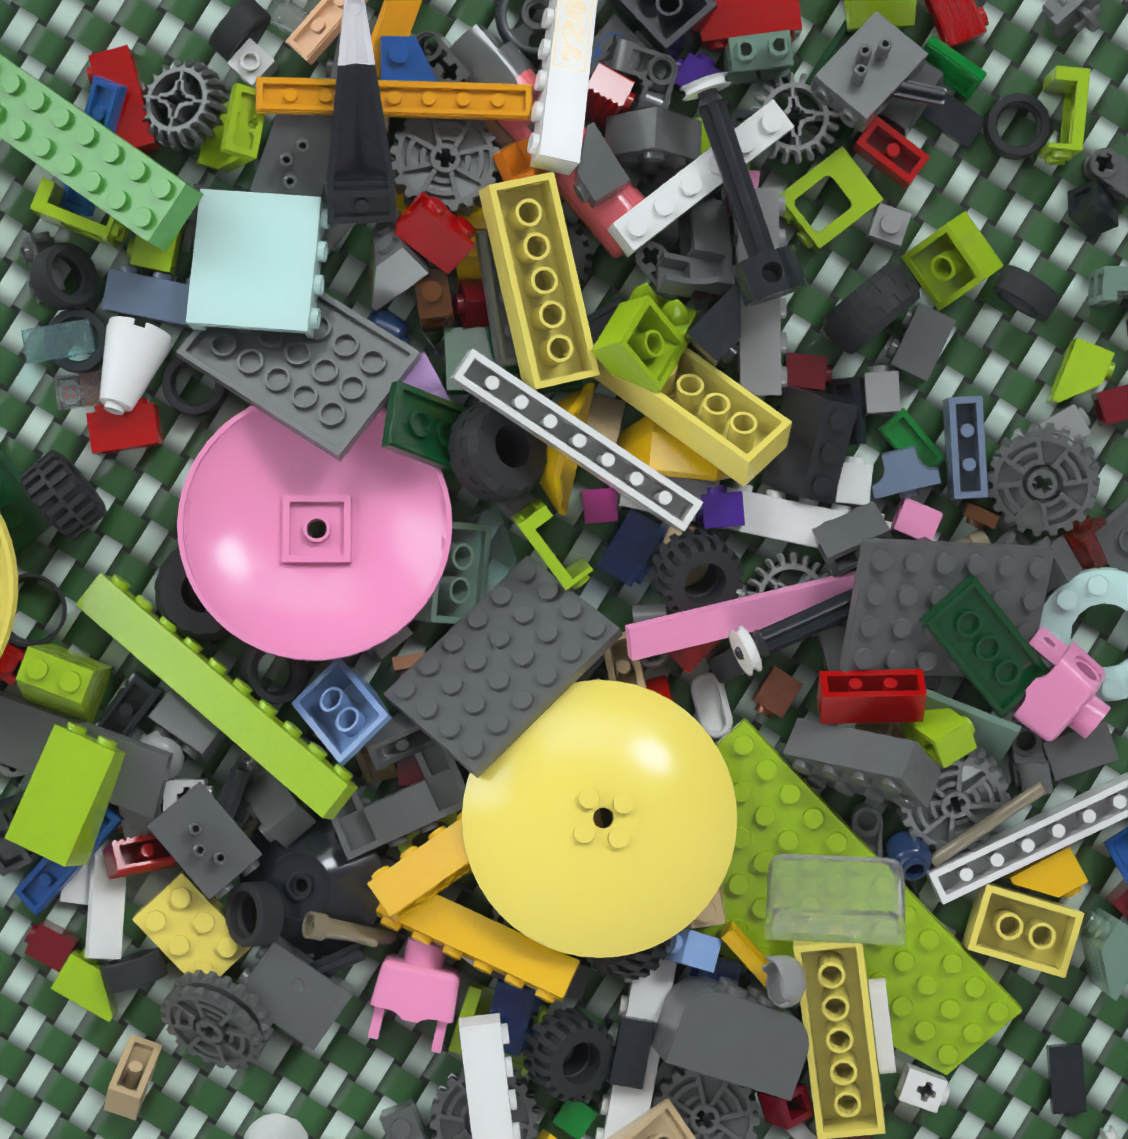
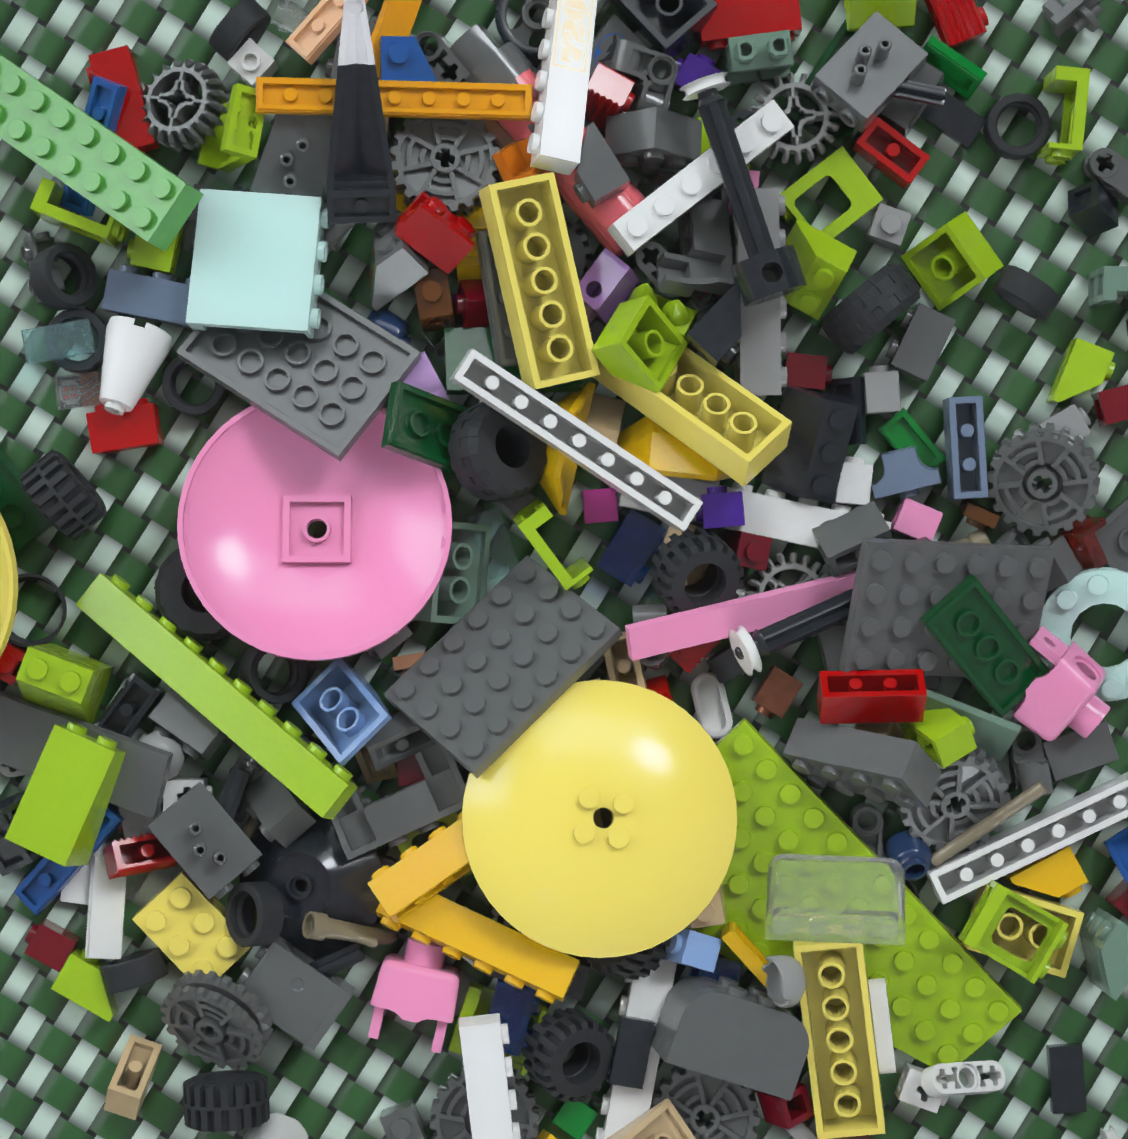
(226, 1100): none -> black tyre
(606, 286): none -> medium lavender torso
(750, 548): none -> dark red brick
(823, 265): none -> lime slope
(954, 1087): none -> white beam
(988, 914): none -> lime window

